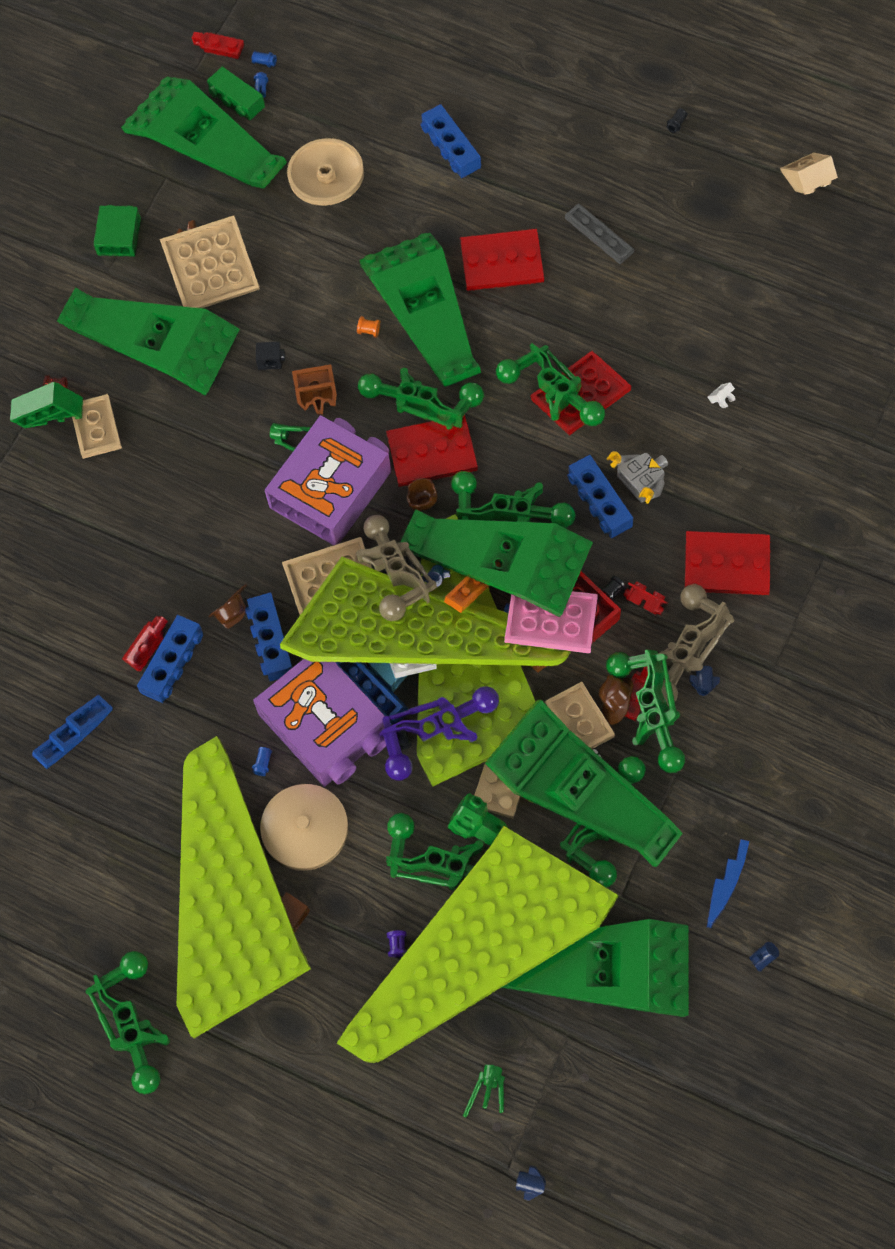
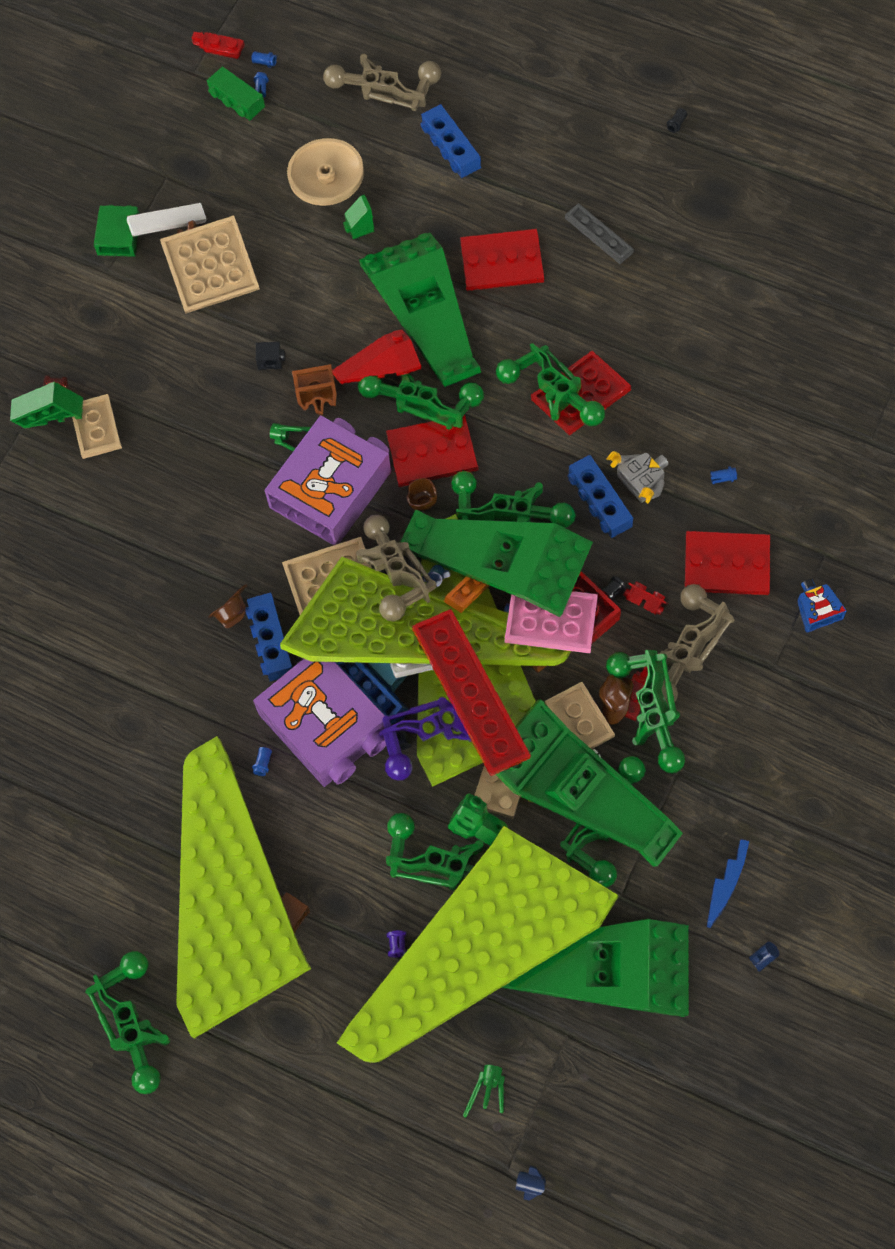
(72, 732): blue slope -> none
(145, 643): red hinge -> none
(162, 689): blue brick -> none
(165, 219): none -> white tile
(186, 347): green wing -> none
(197, 127): green wing -> none
(304, 827): tan dish -> none
(359, 218): none -> green slope
(368, 326): orange bush -> none
(385, 82): none -> dark tan piece
(385, 356): none -> red wedge
(471, 692): none -> red plate
(704, 681): dark blue piece -> none
(721, 393): white tile -> none
(724, 475): none -> blue pin
(810, 172): tan slope -> none
(819, 606): none -> torso

